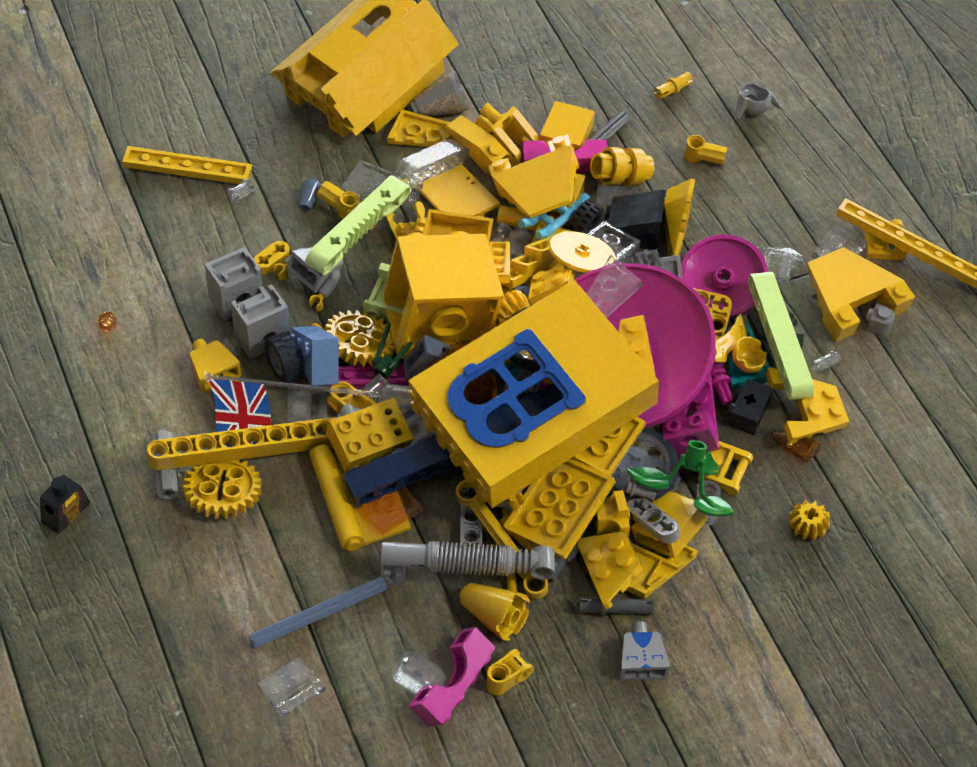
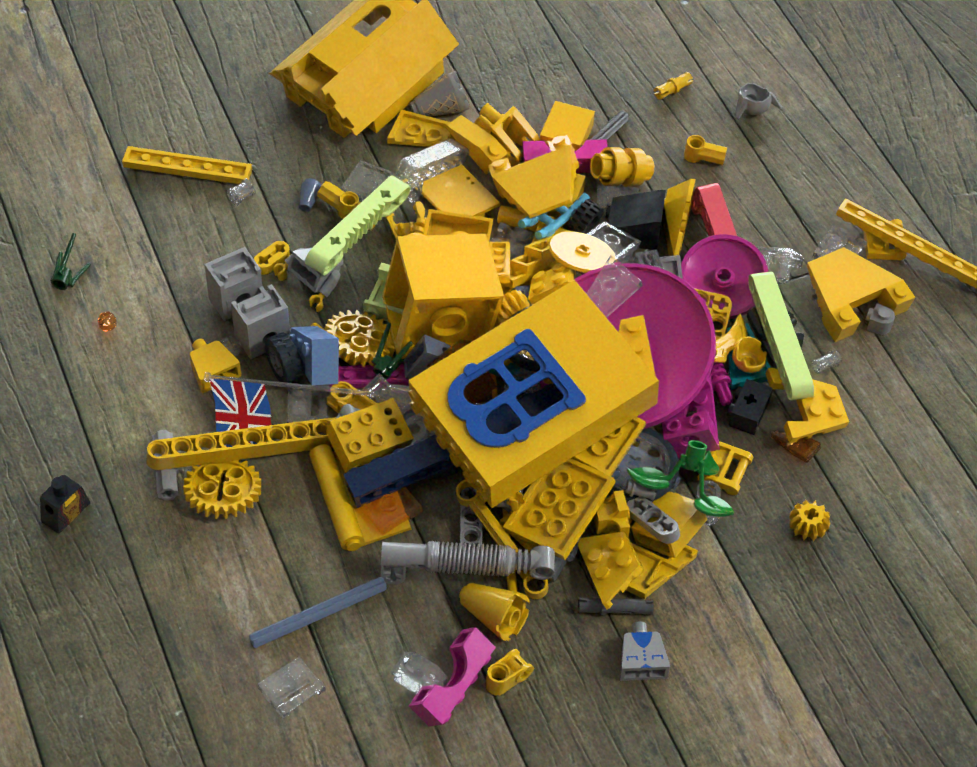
(62, 275): none -> dark green plant
(711, 205): none -> coral beam

